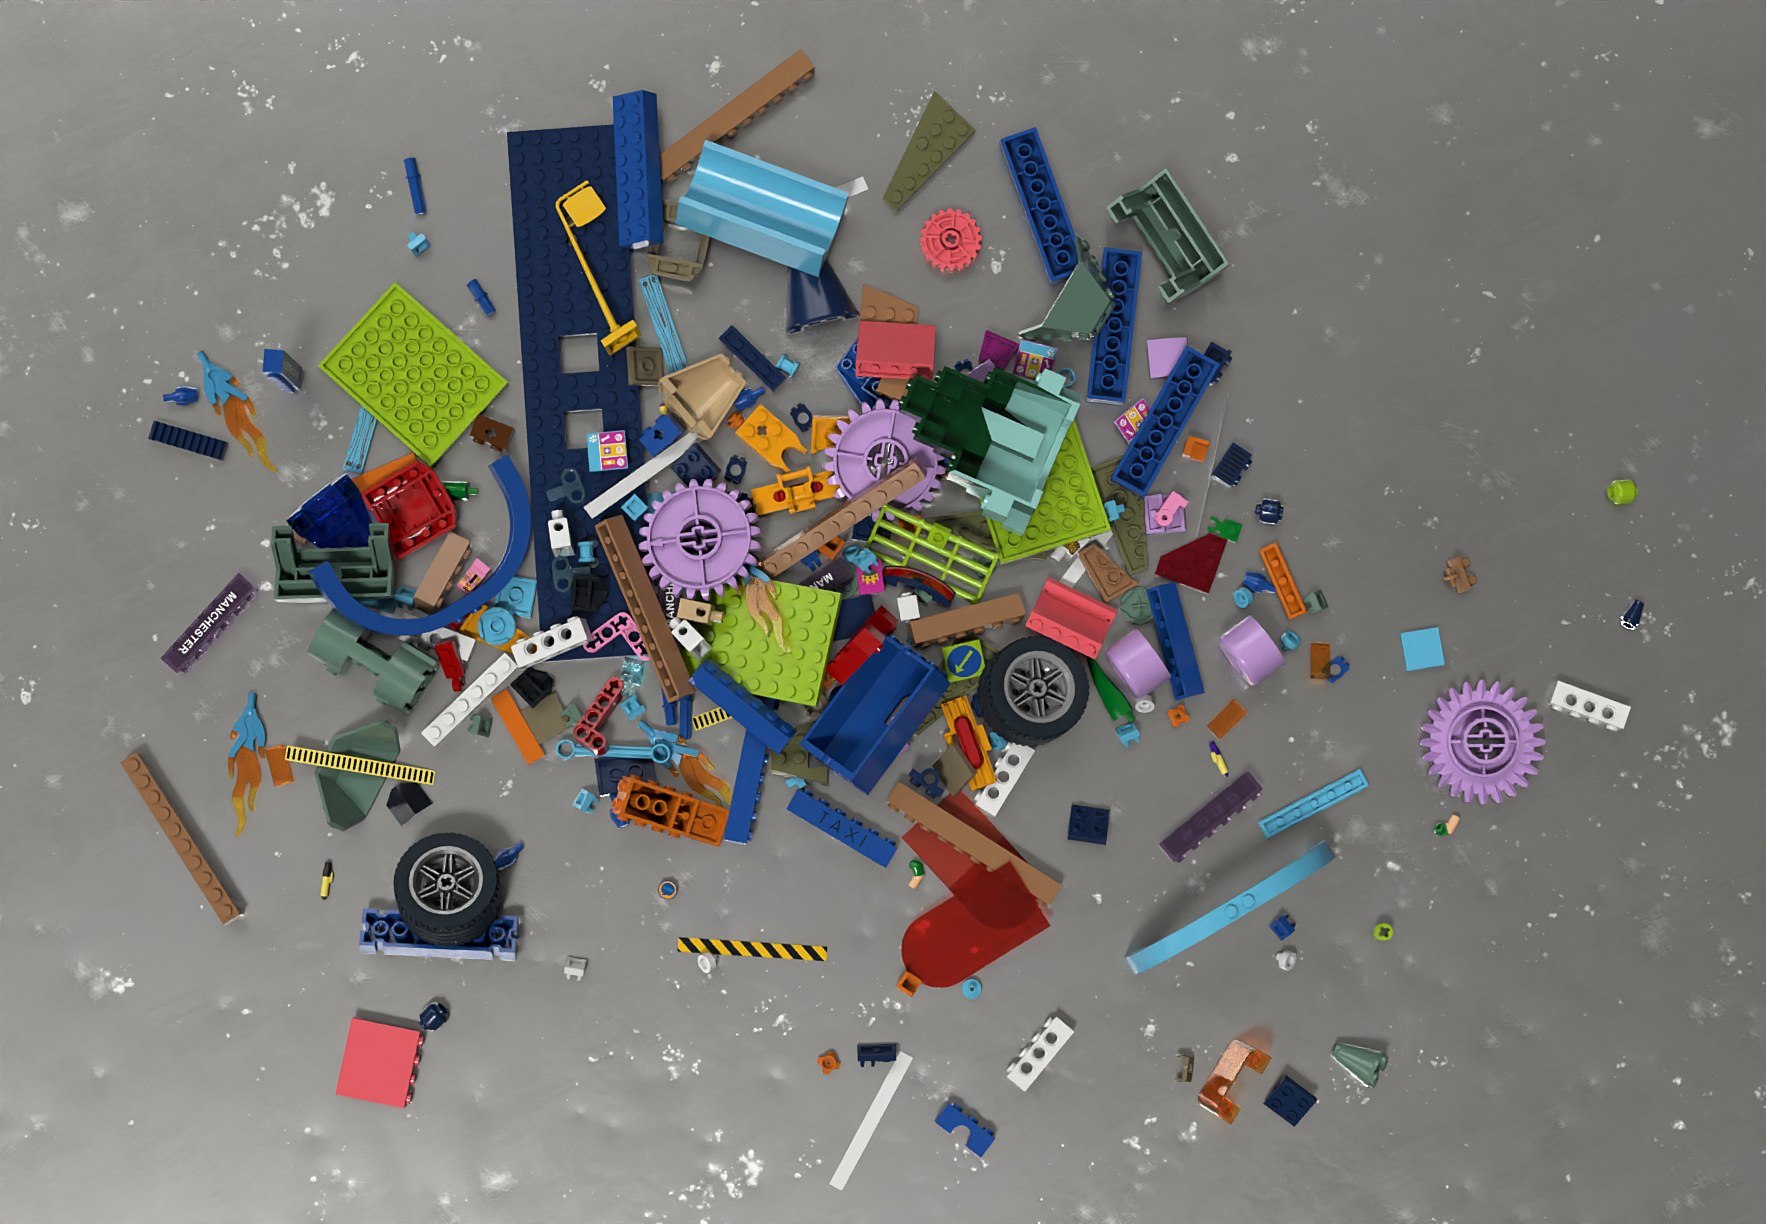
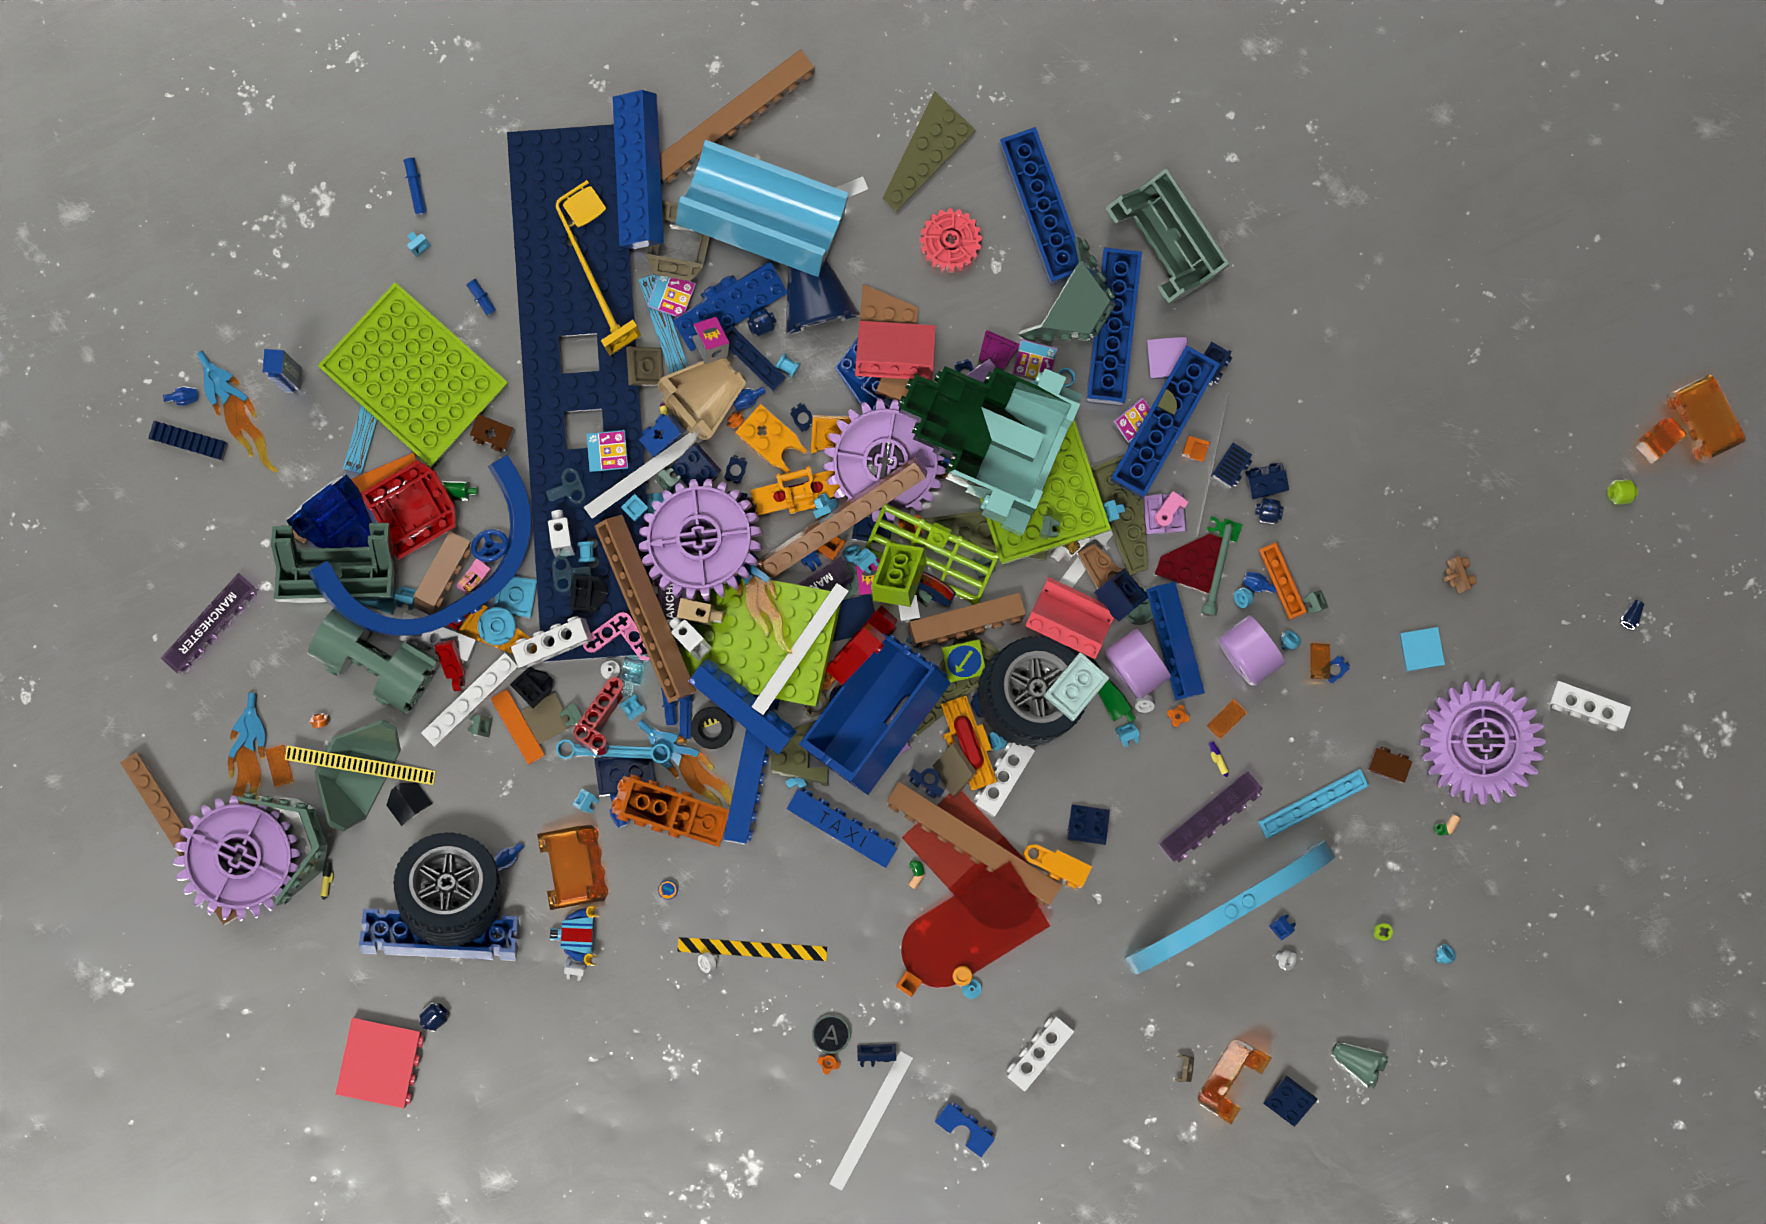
(236, 825): none -> lavender gear
(315, 861): none -> sand green piece
(319, 720): none -> orange plate
(491, 549): none -> blue piece
(574, 866): none -> clear orange windscreen
(577, 935): none -> torso
(615, 672): none -> white tile
(665, 480): none -> sand green tile
(671, 295): none -> piece
(701, 738): none -> black tyre
(711, 340): none -> piece
(732, 301): none -> blue bracket
(761, 322): none -> dark blue head
(800, 649): none -> white sticker
(824, 505): none -> medium azure tile
(831, 1034): none -> black tile
(898, 574): none -> lime brick
(962, 975): none -> light orange tile
(1046, 531): none -> sand green tile
(1060, 866): none -> light orange brick
(1076, 686): none -> light aqua tile
(1121, 595): none -> dark blue slope
(1168, 402): none -> olive tile
(1210, 606): none -> sand green piece
(1267, 480): none -> dark blue bracket
(1389, 765): none -> reddish brown brick
(1445, 954): none -> medium azure tile
(1661, 440): none -> clear orange brick
(1708, 417): none -> clear orange windscreen

